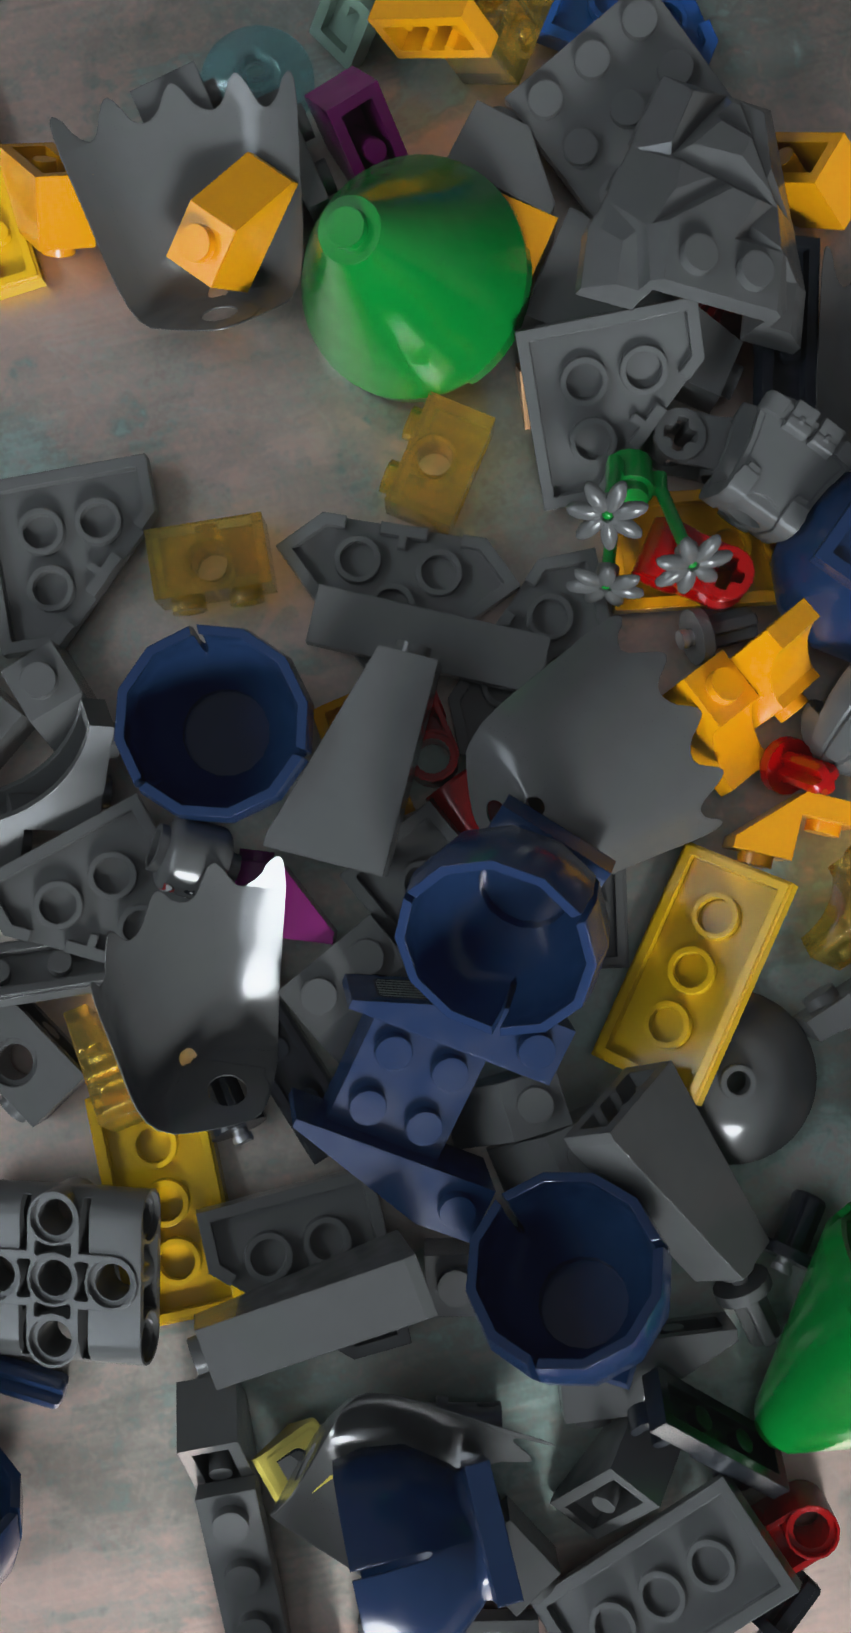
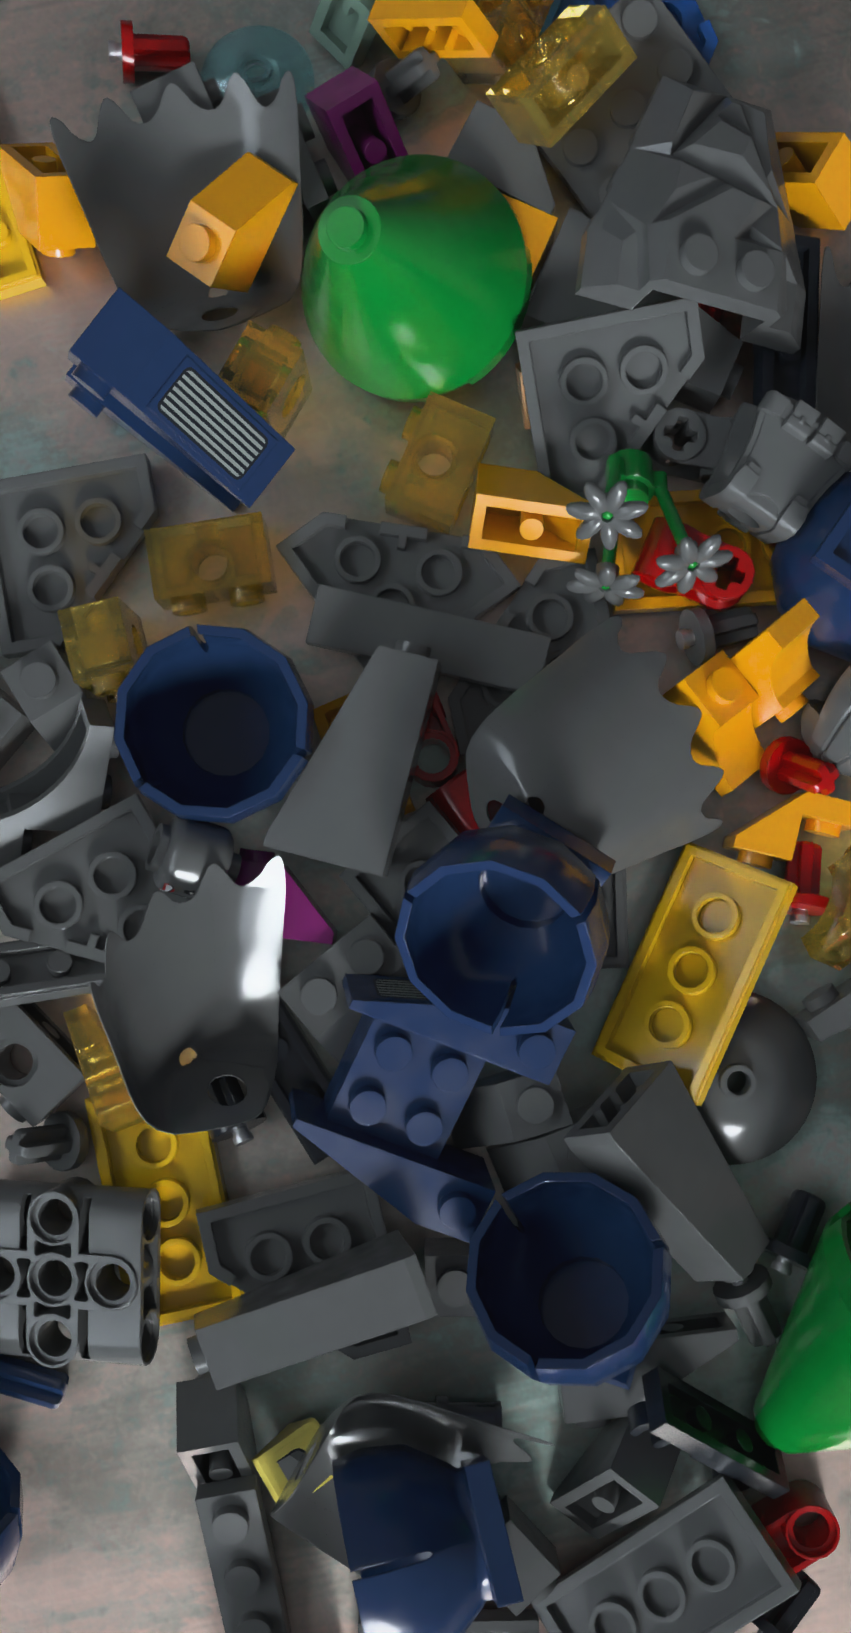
(59, 1142): none -> dark grey piece
(102, 644): none -> clear yellow brick
(147, 52): none -> red piece
(173, 403): none -> dark blue wedge
(269, 374): none -> clear yellow brick
(406, 79): none -> dark grey piece
(524, 515): none -> light orange slope
(561, 75): none -> clear yellow brick
(805, 873): none -> red piece

